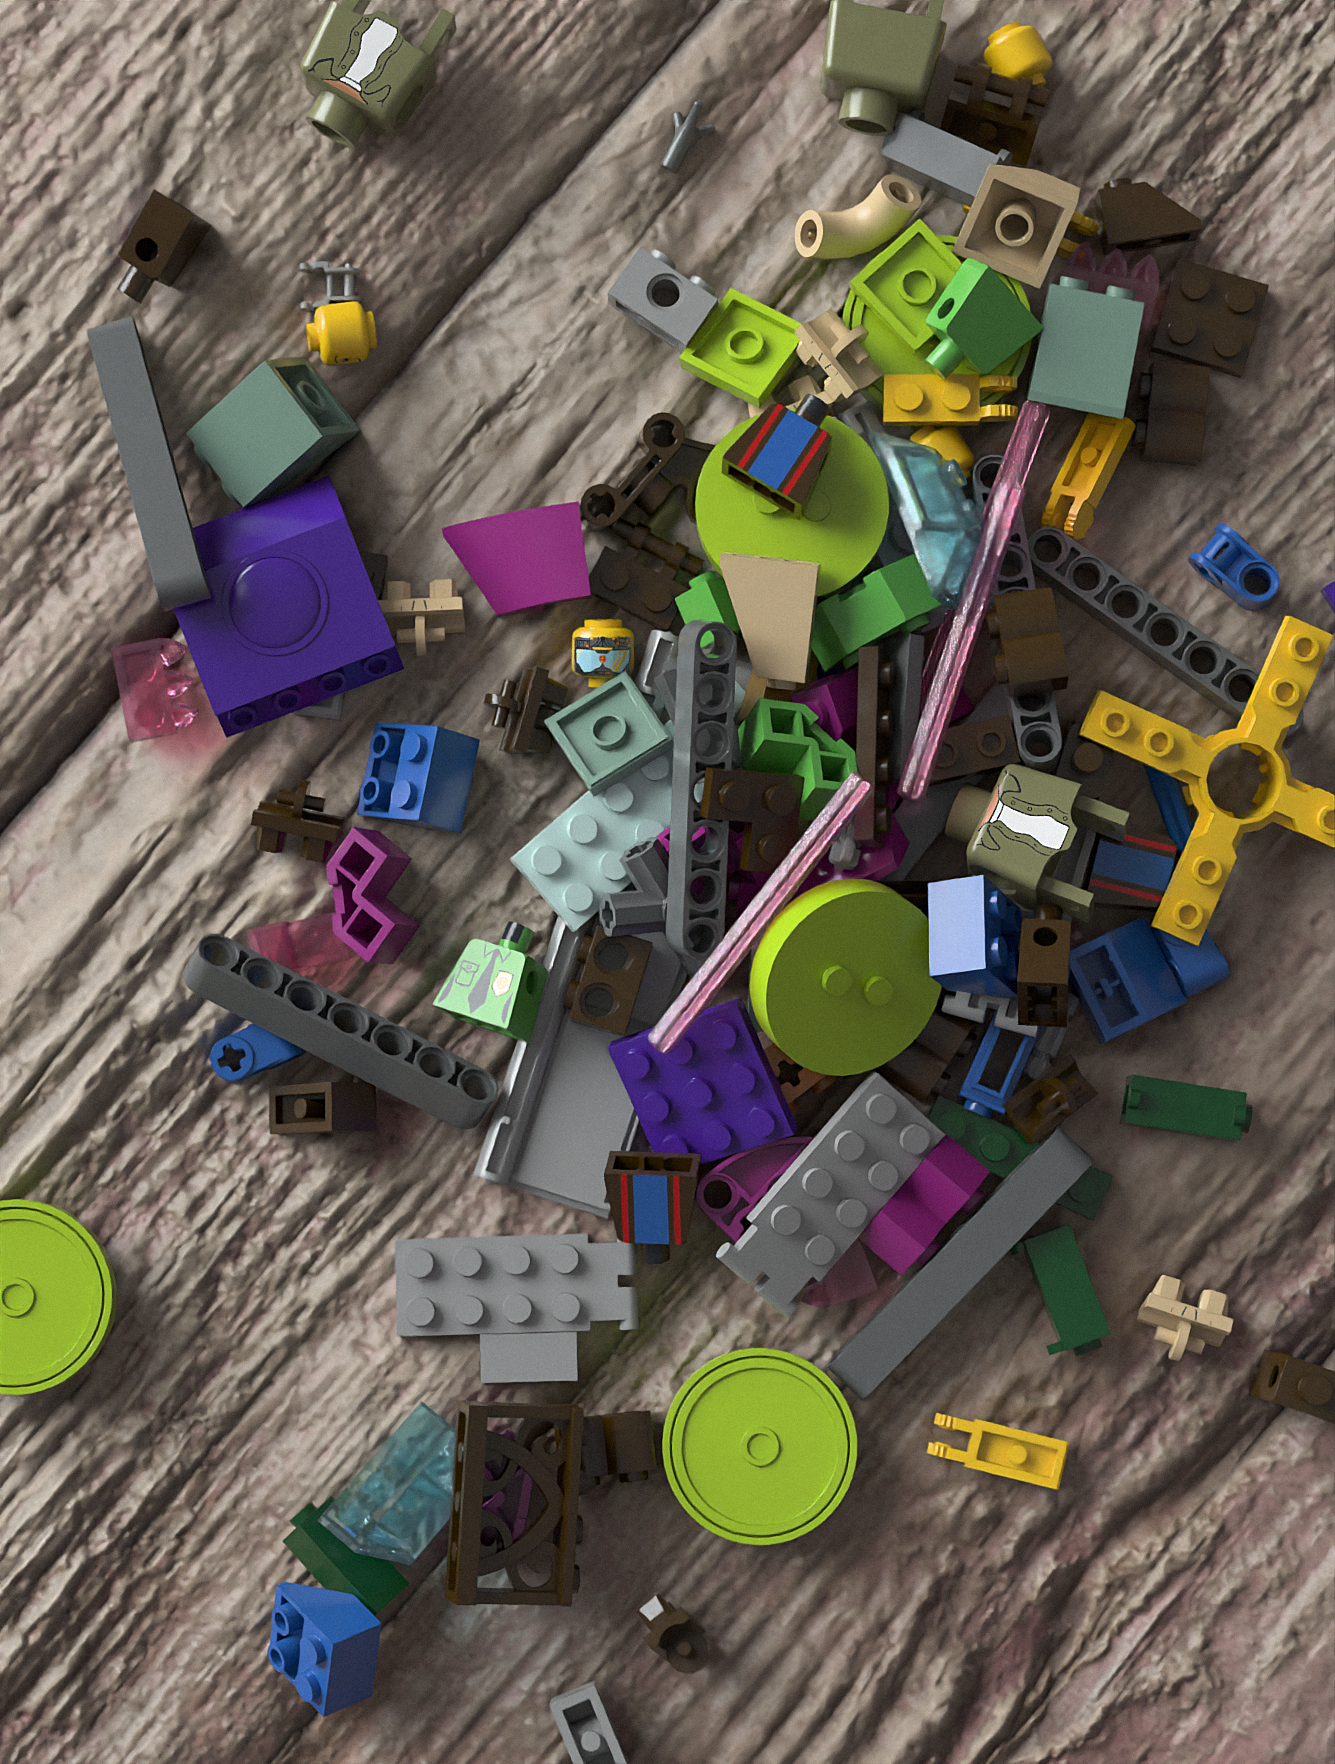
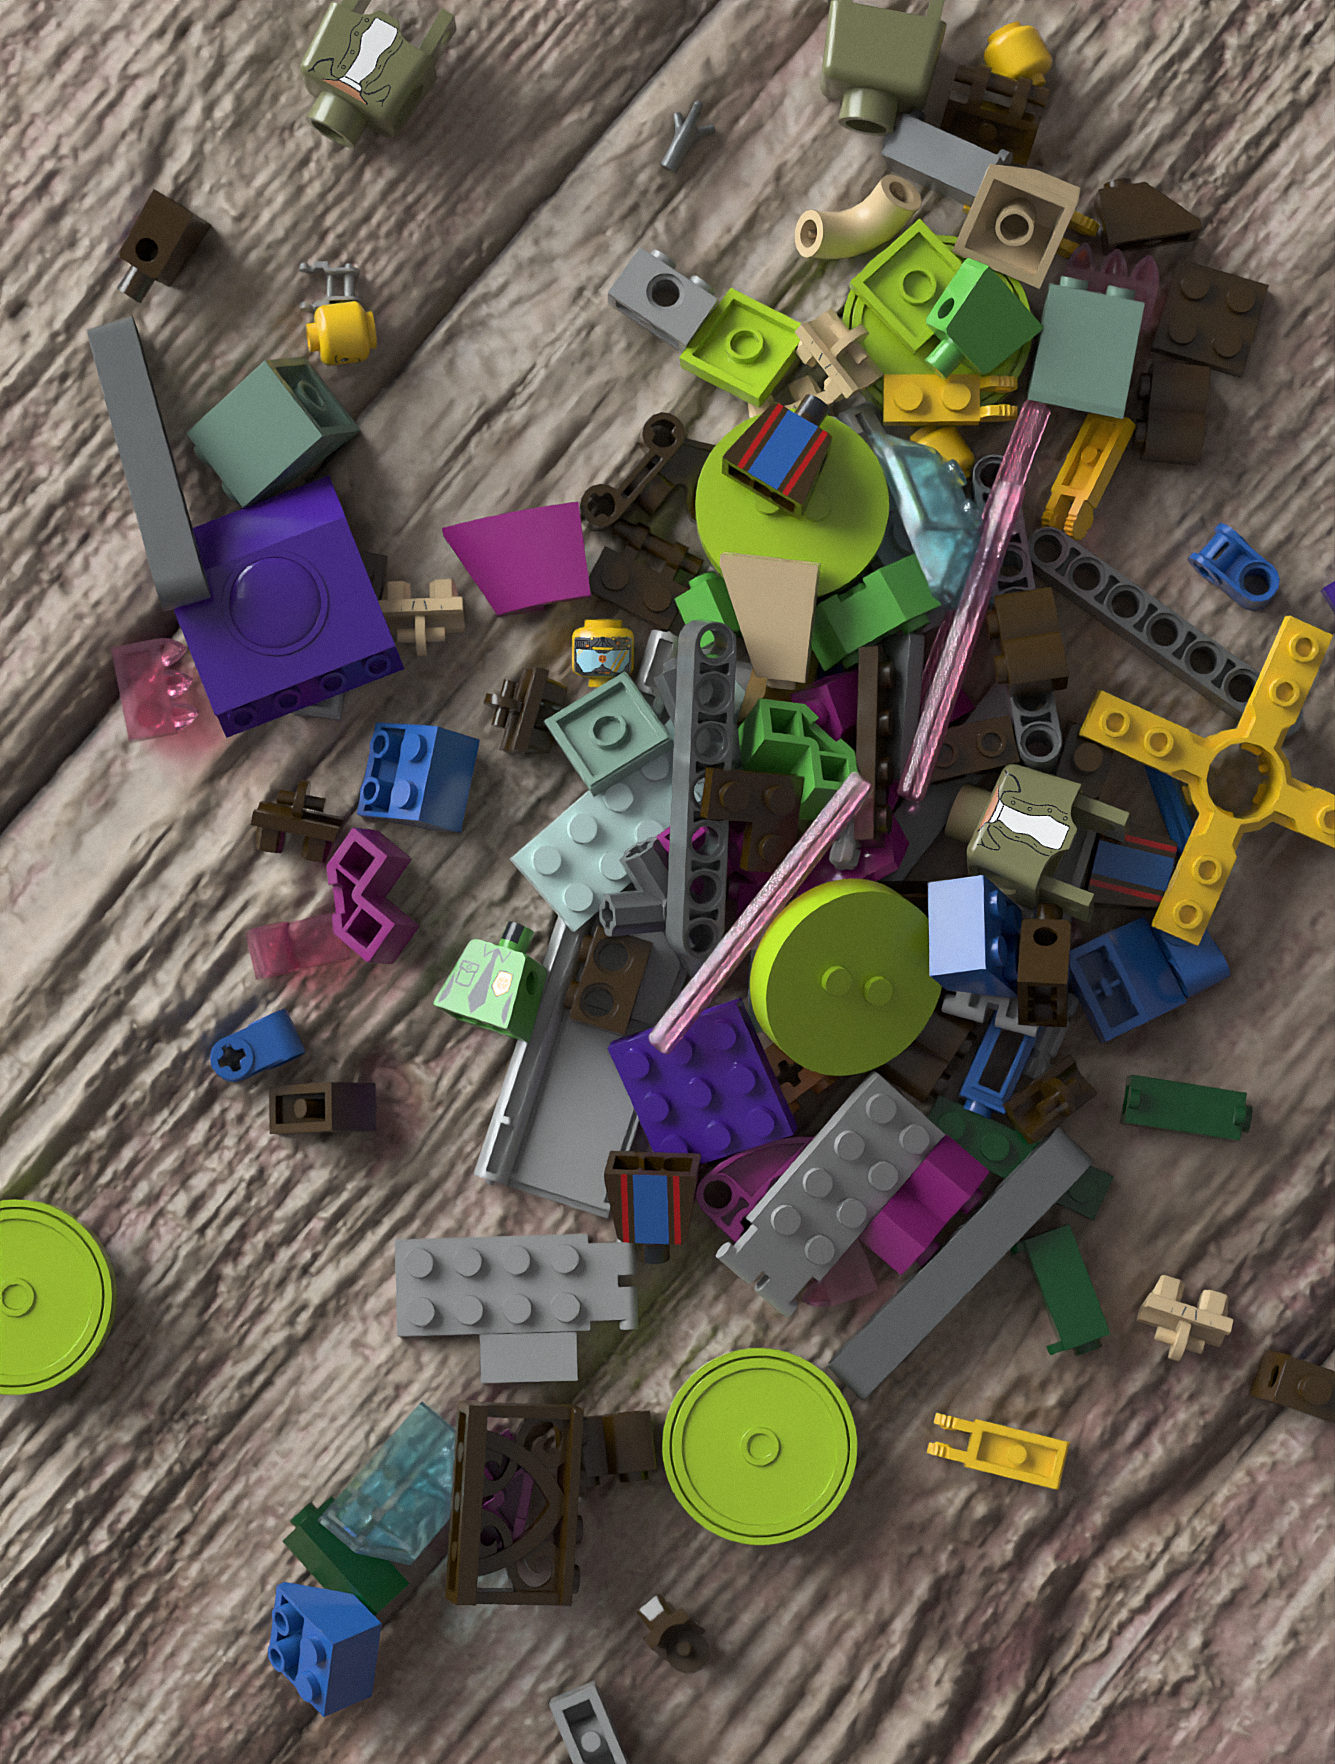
(340, 1031): dark grey beam -> none

